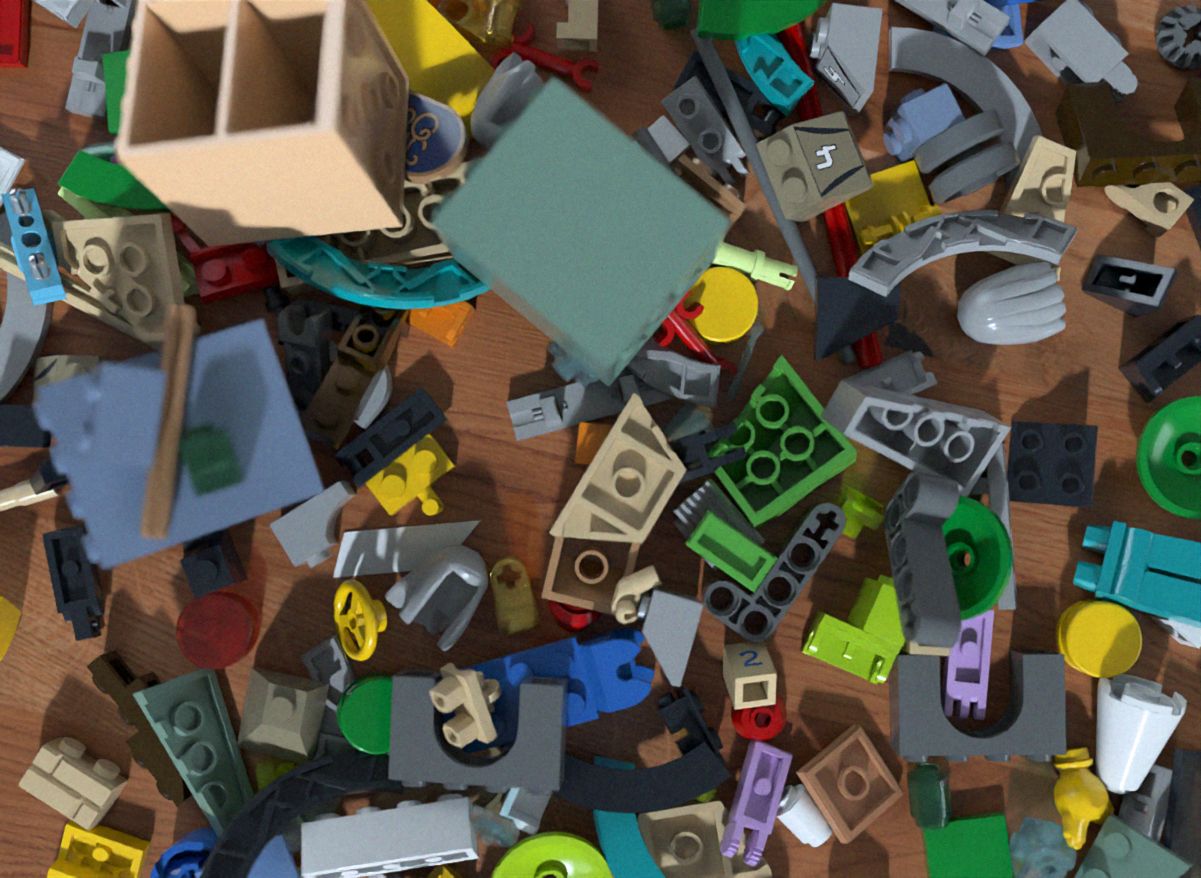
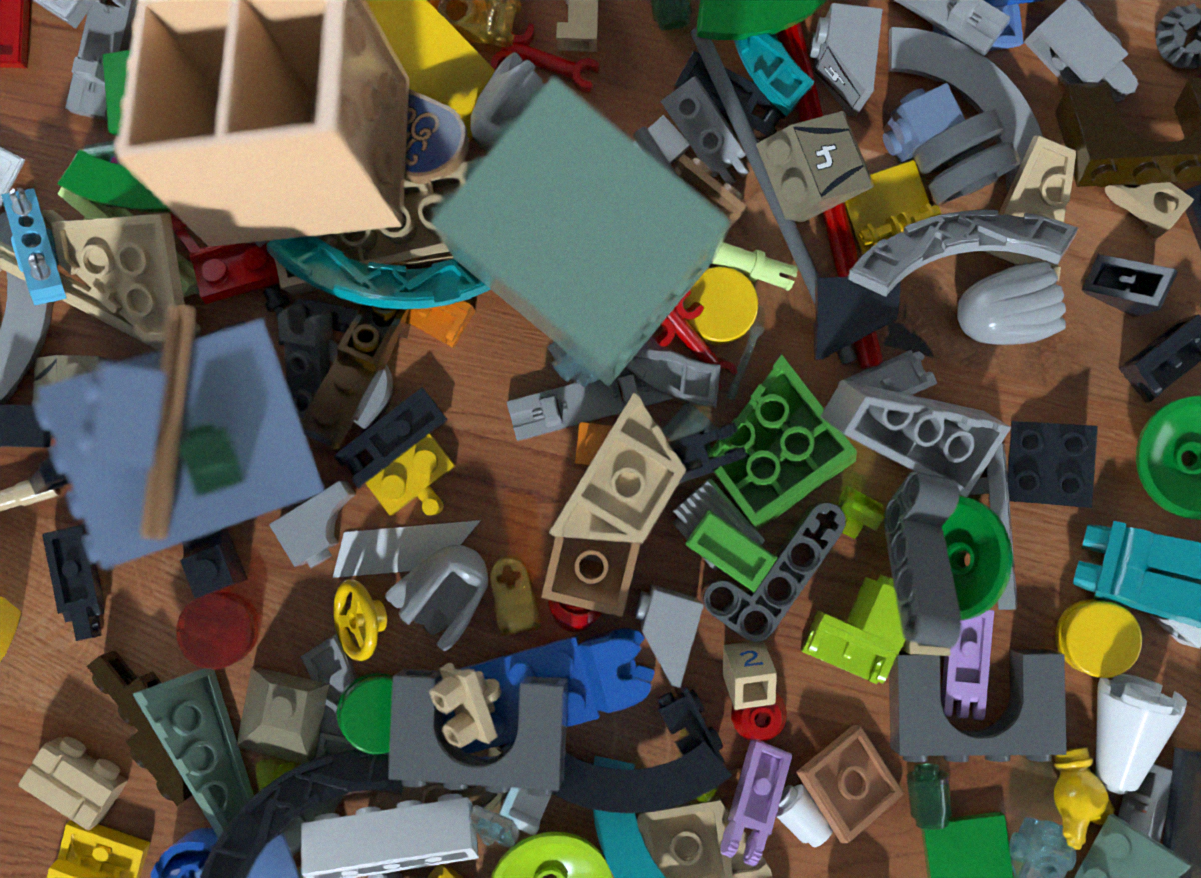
(629, 591): tan arm -> none

